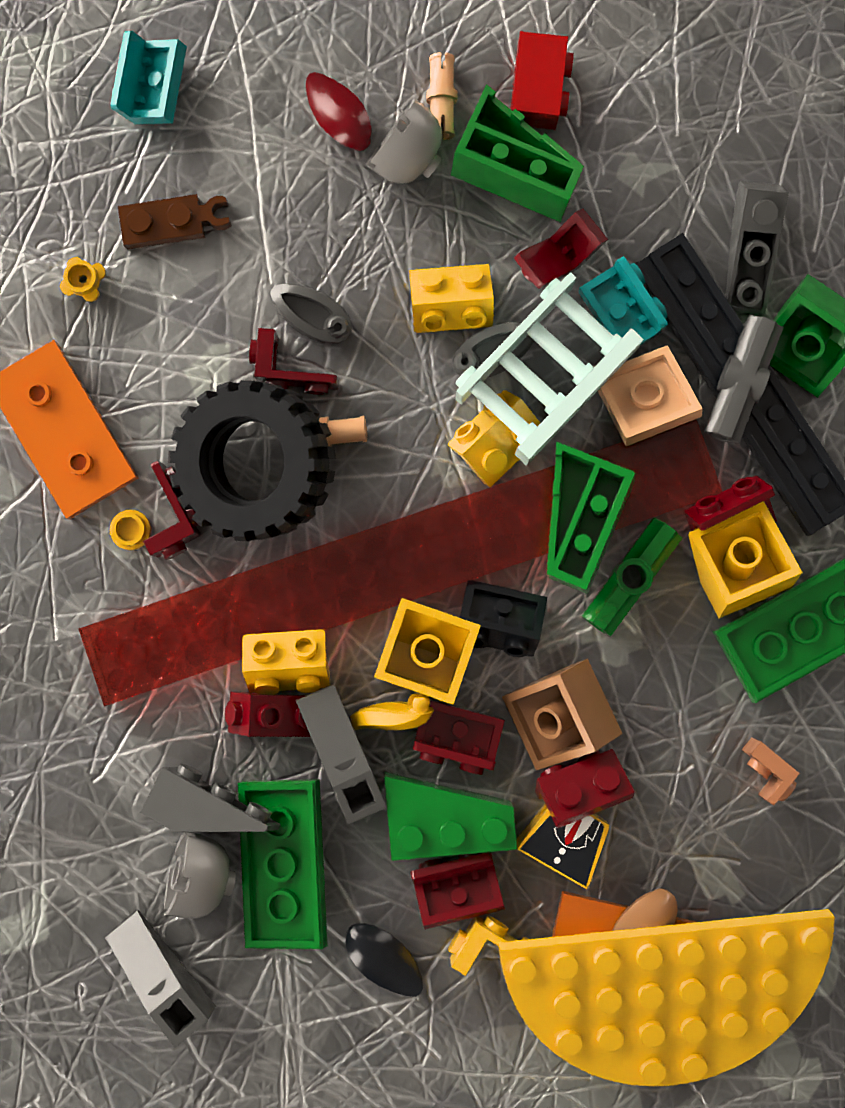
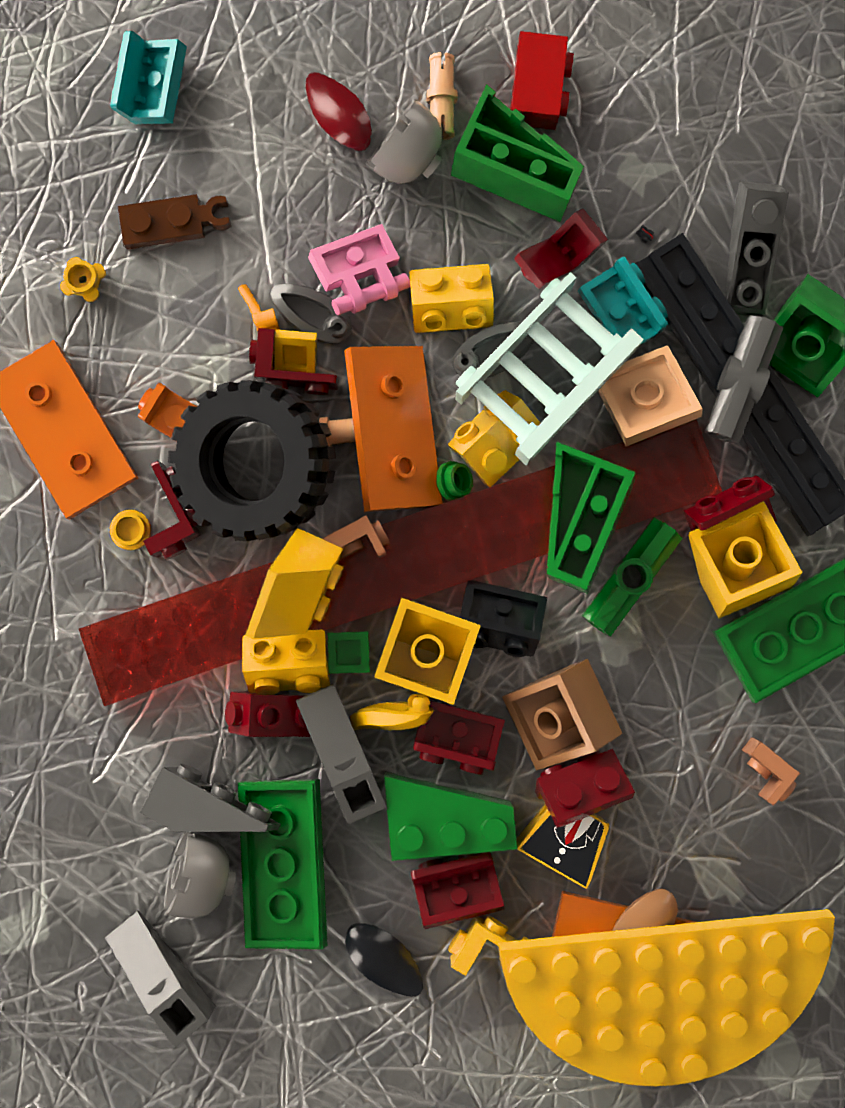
(162, 409): none -> orange bracket
(262, 319): none -> light orange hand
(295, 351): none -> yellow plate
(296, 587): none -> yellow slope
(348, 652): none -> green plate
(351, 537): none -> nougat bracket
(355, 258): none -> bright pink plate
(393, 427): none -> orange plate
(454, 480): none -> green plate
(645, 234): none -> black piece

